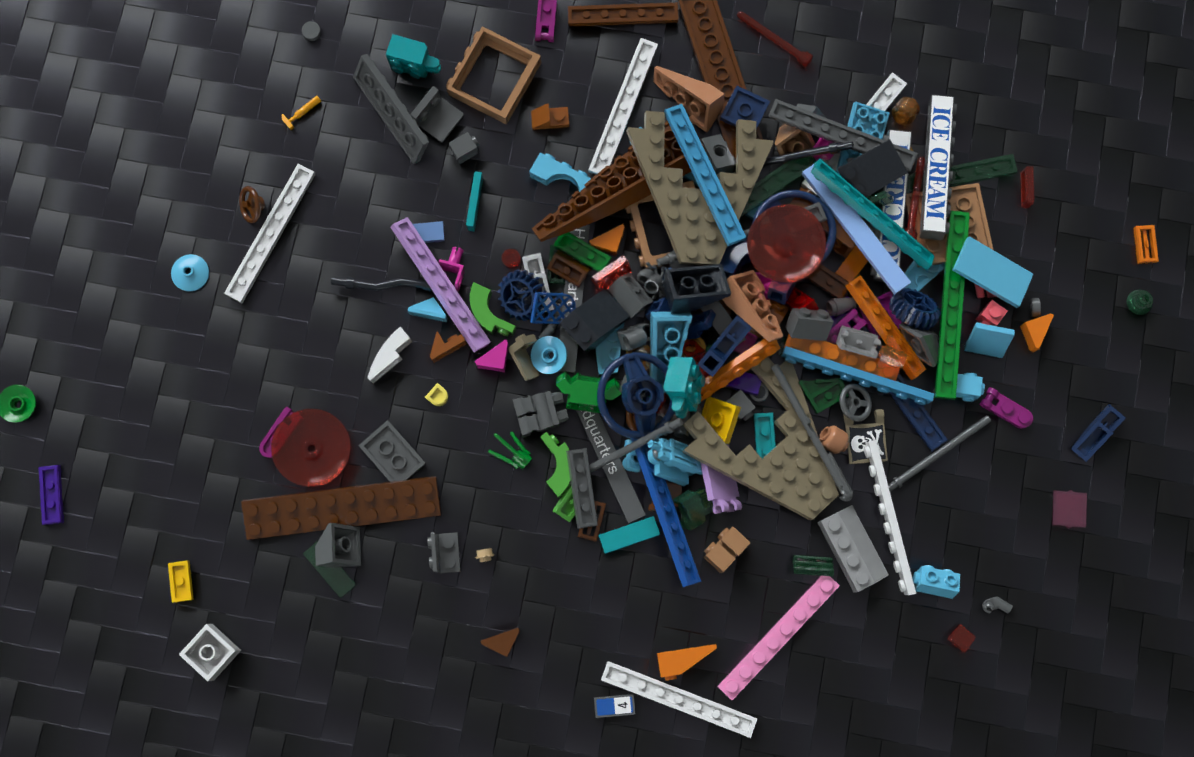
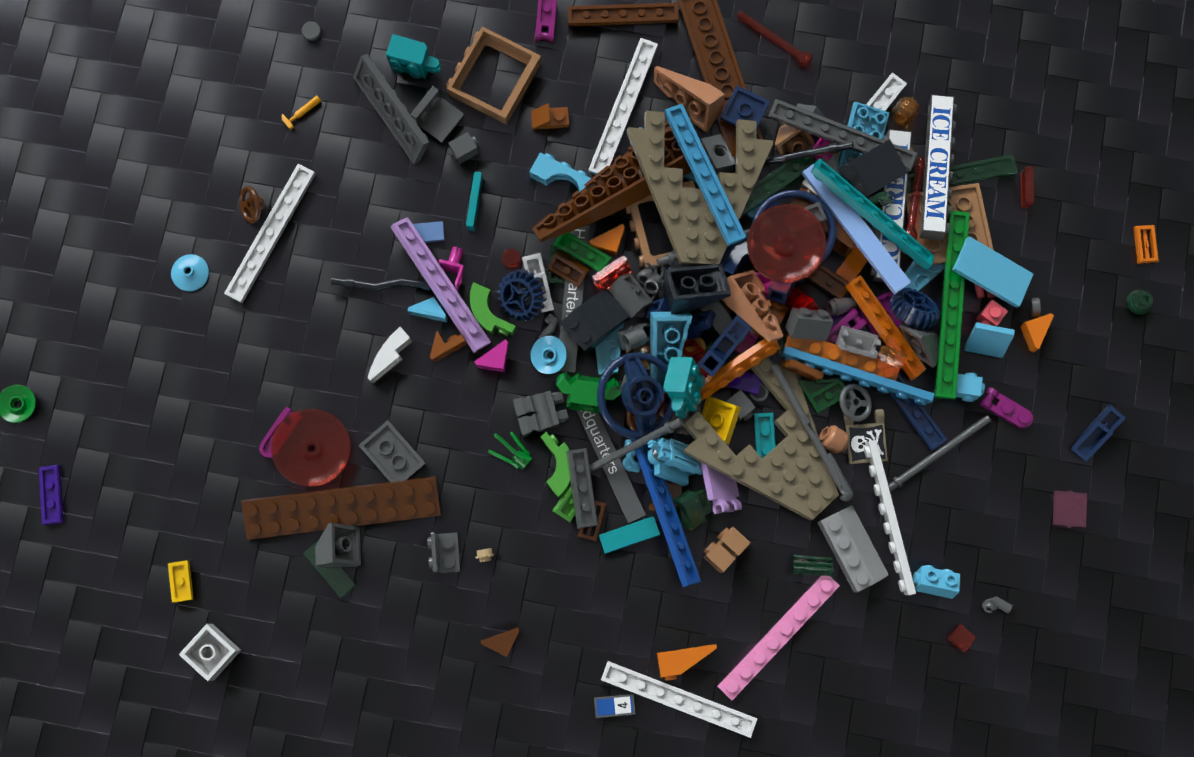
(437, 396): light yellow tile -> none
(521, 357): dark tan bracket -> none
(557, 308): blue window -> none
(802, 369): none -> dark orange tile

